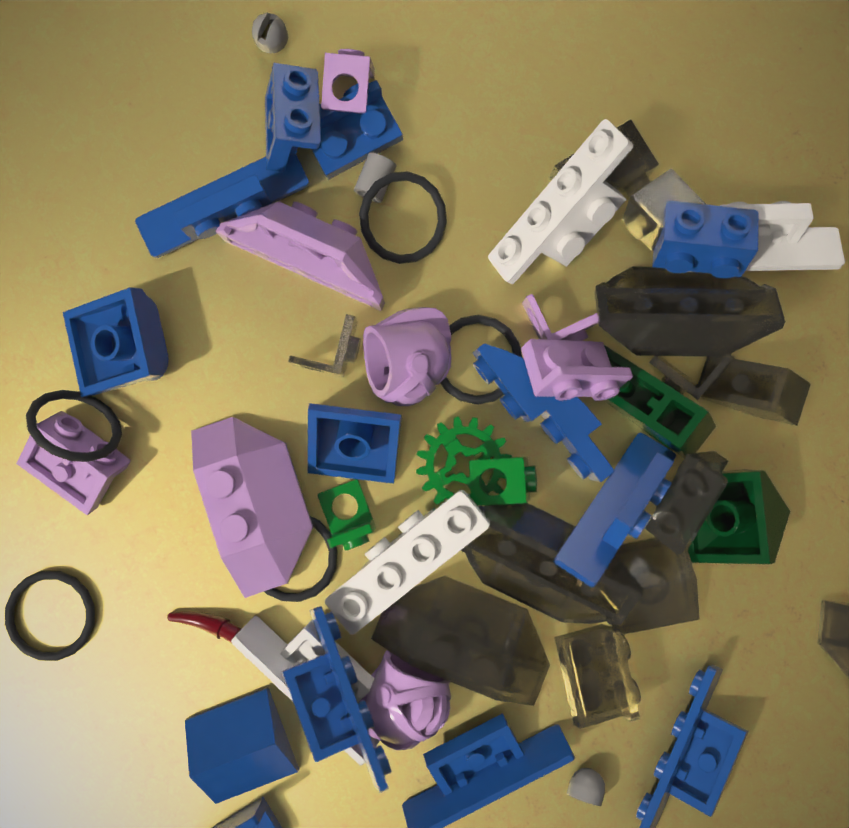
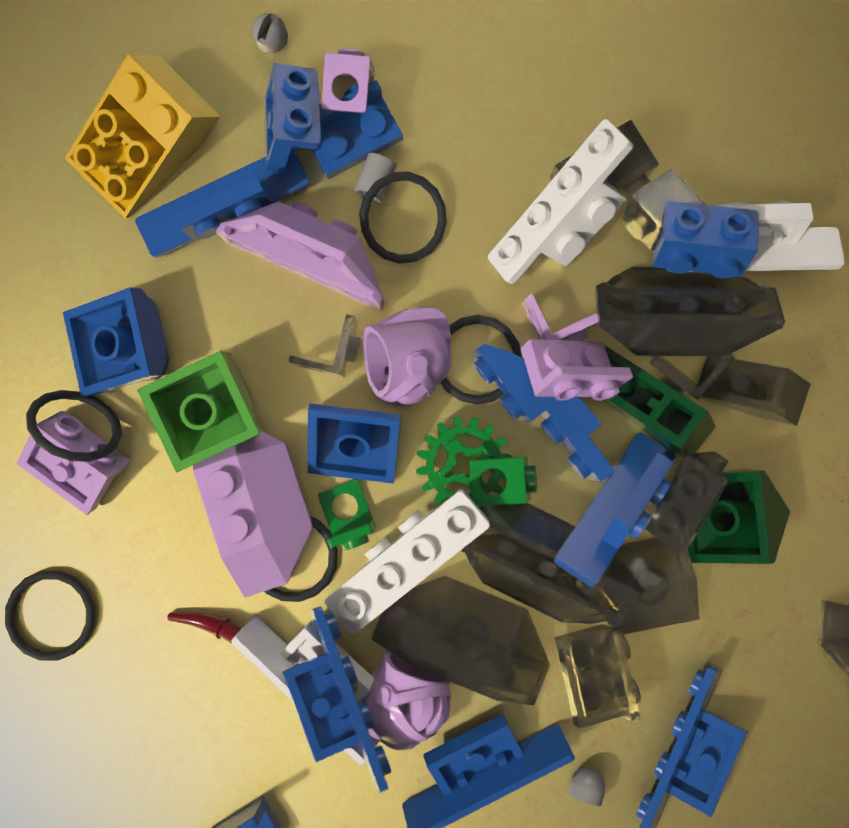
(140, 132): none -> yellow slope
(201, 410): none -> bright green slope
(238, 747): blue slope -> none

